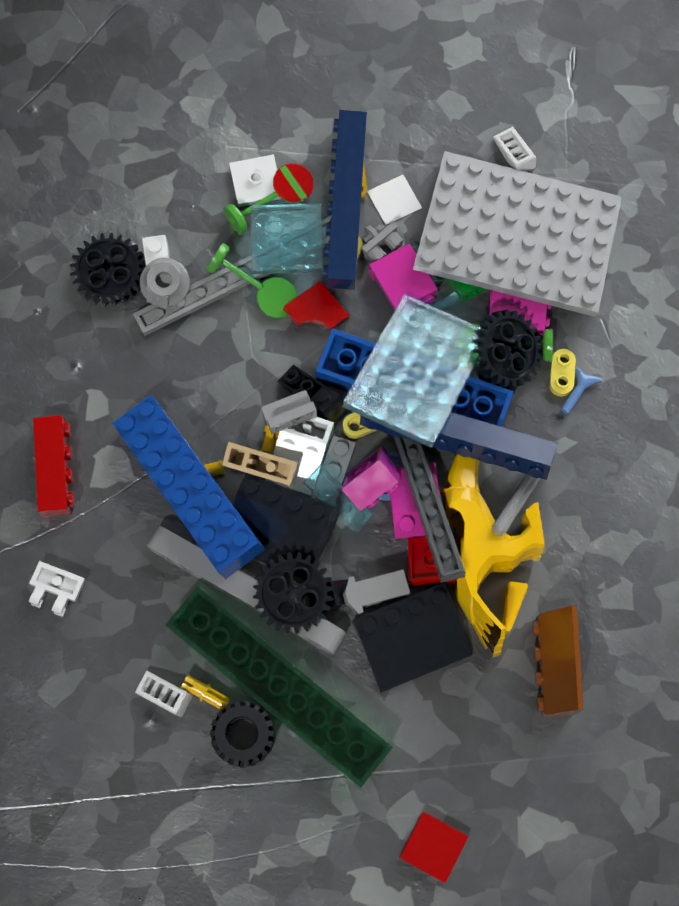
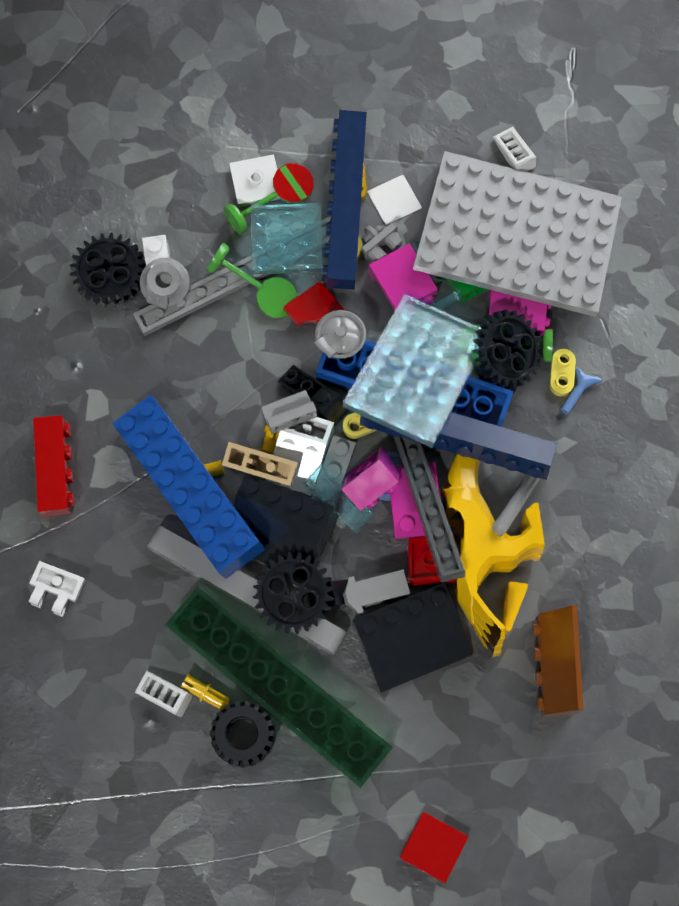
(340, 334): none -> light grey piece

